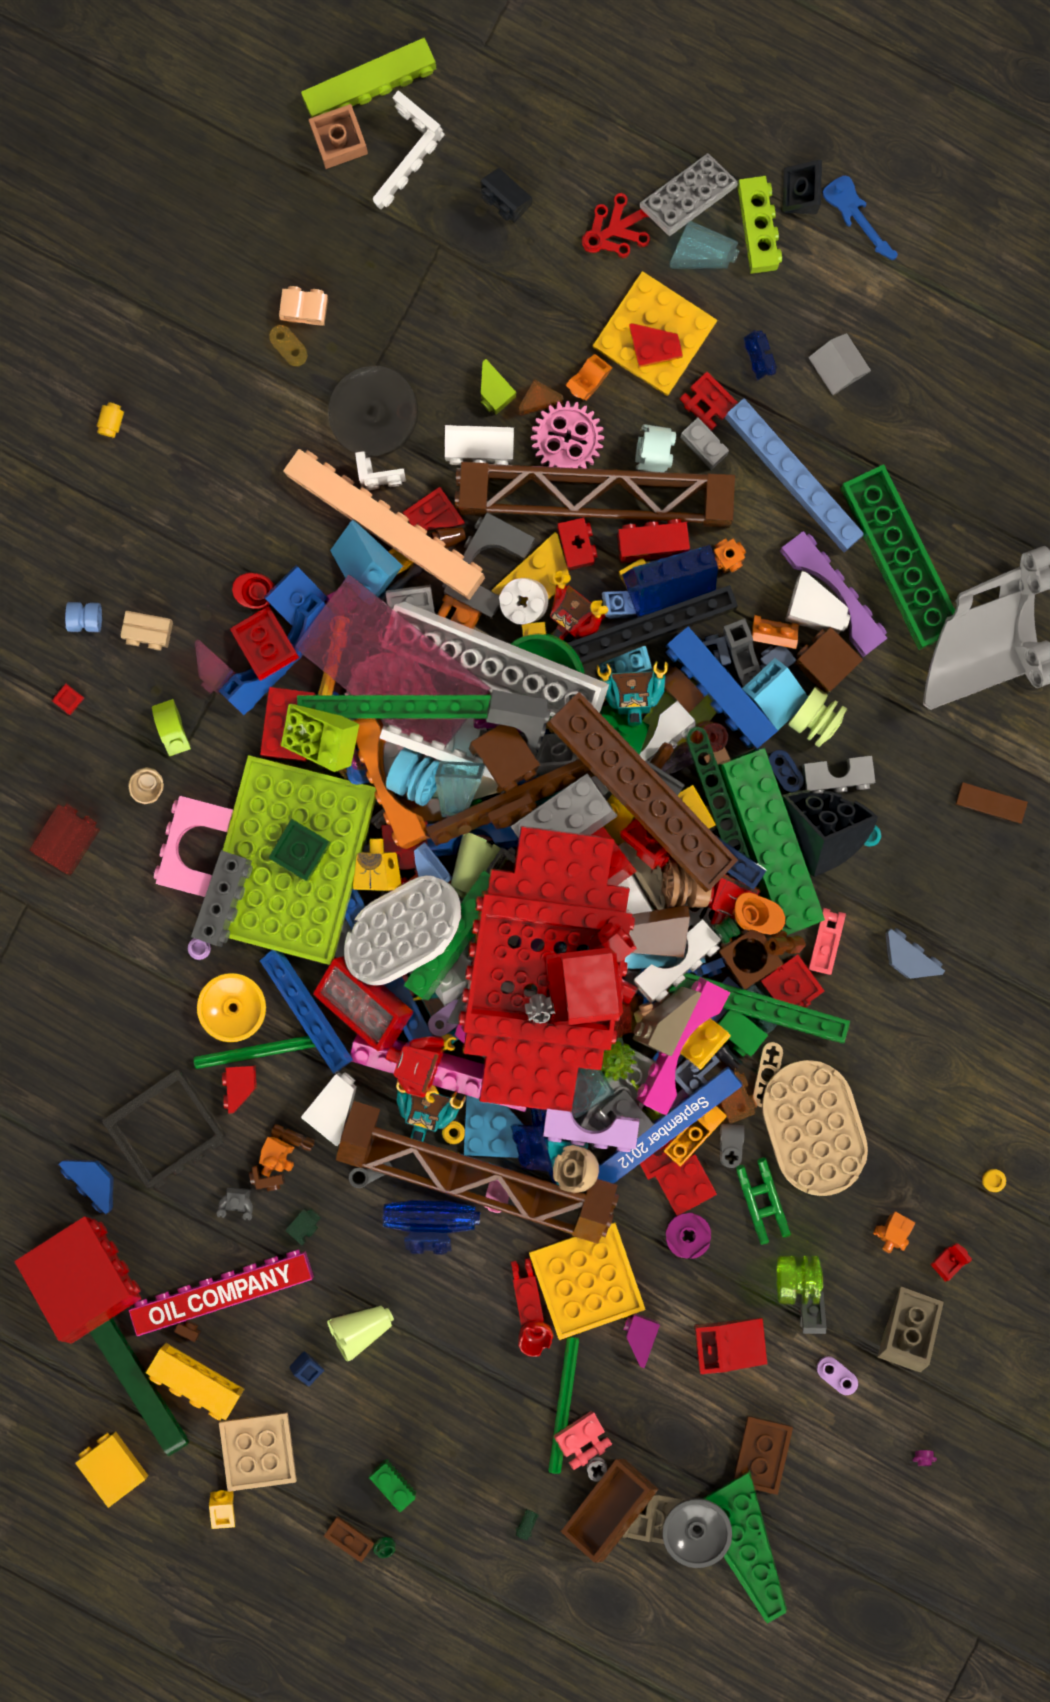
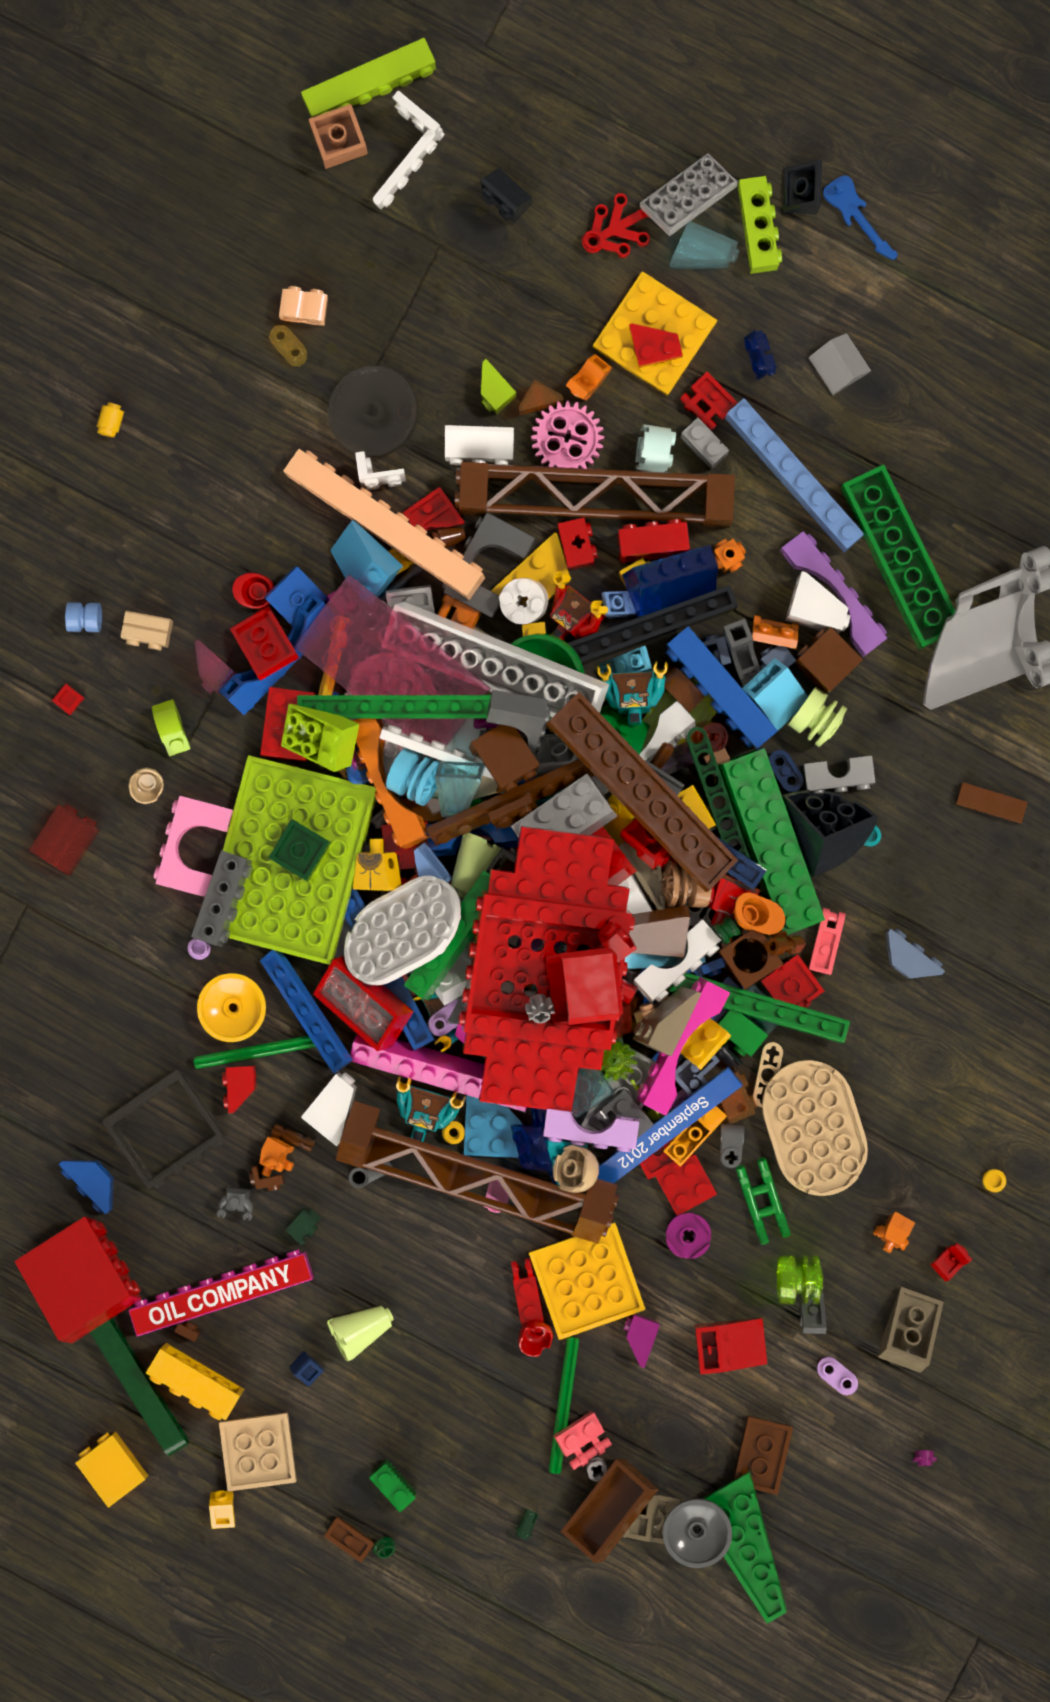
(419, 1064): red torso -> none
(429, 1223): clear blue plate -> none

